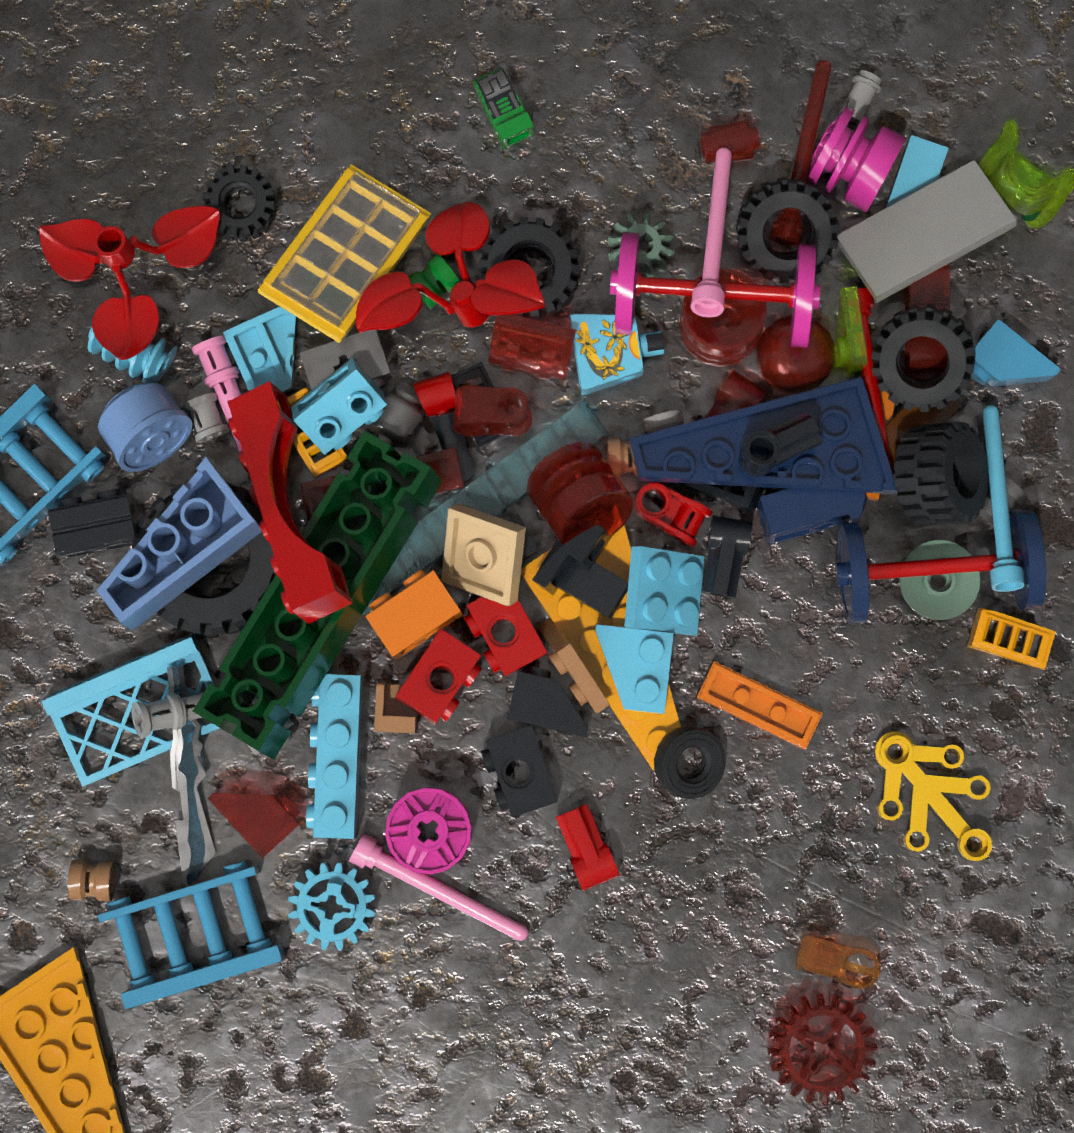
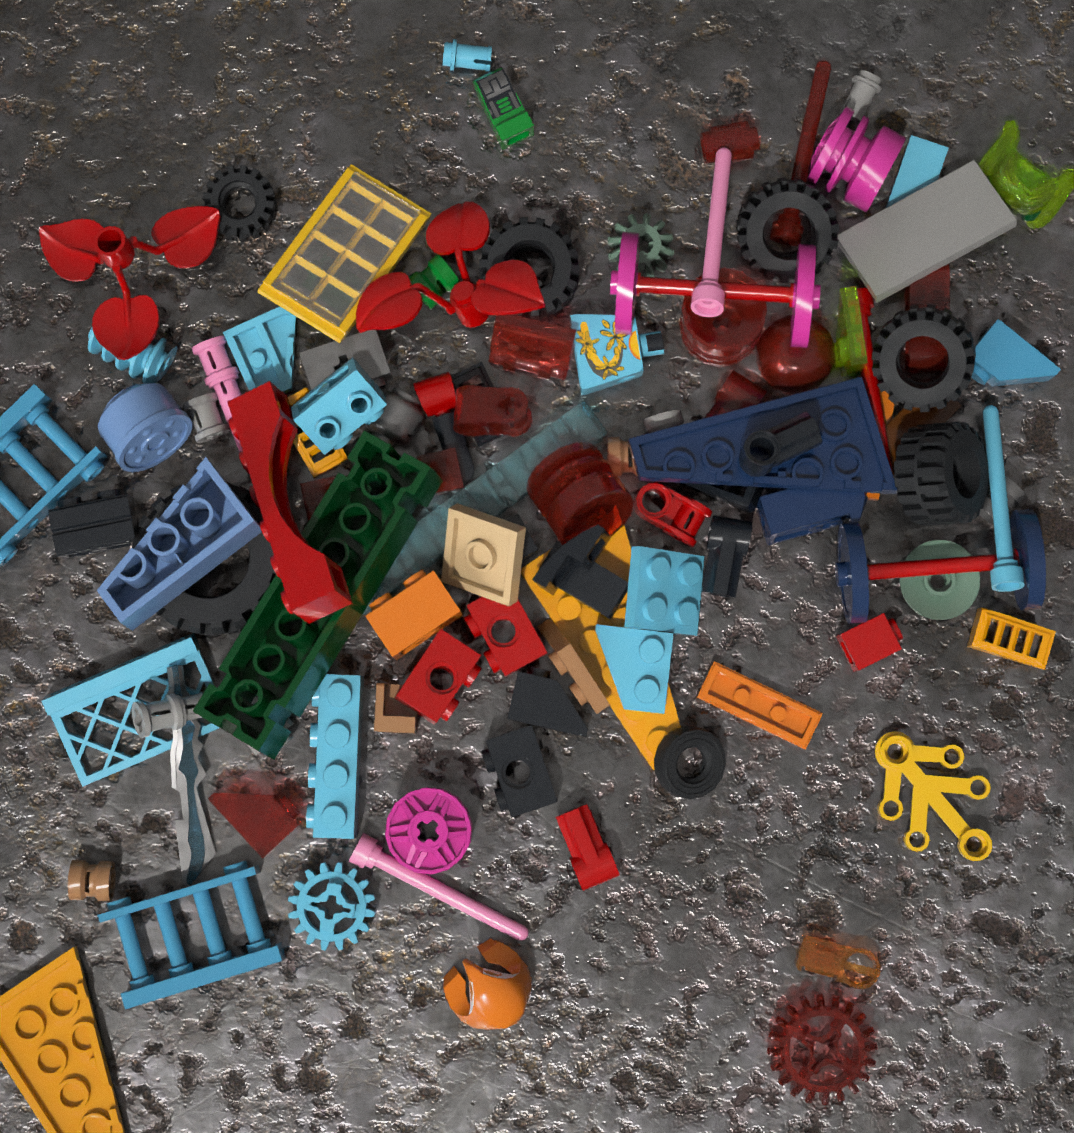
(466, 56): none -> medium azure pin
(495, 997): none -> orange piece
(870, 641): none -> red brick

